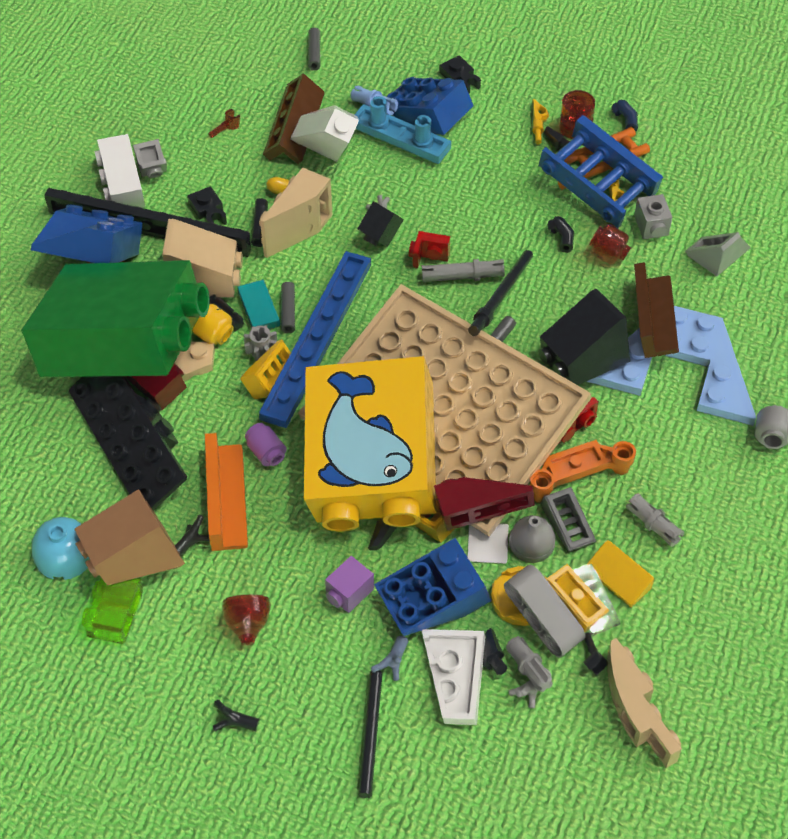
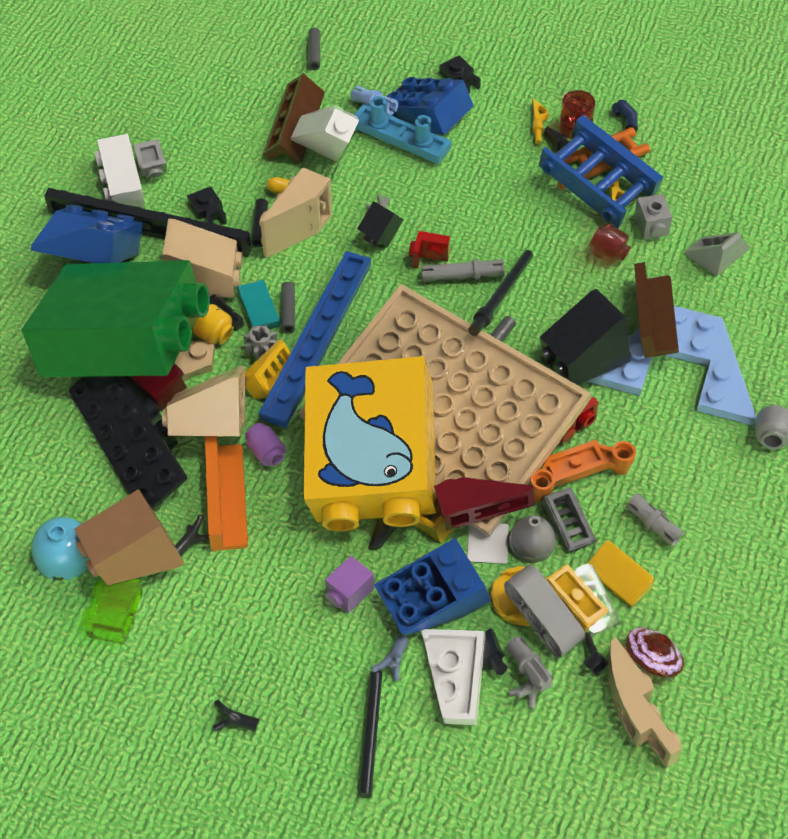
(209, 407): none -> tan slope
(230, 122): clear red hand -> none
(246, 615): clear red helmet -> none
(561, 226): black arm -> none
(654, 652): none -> dish

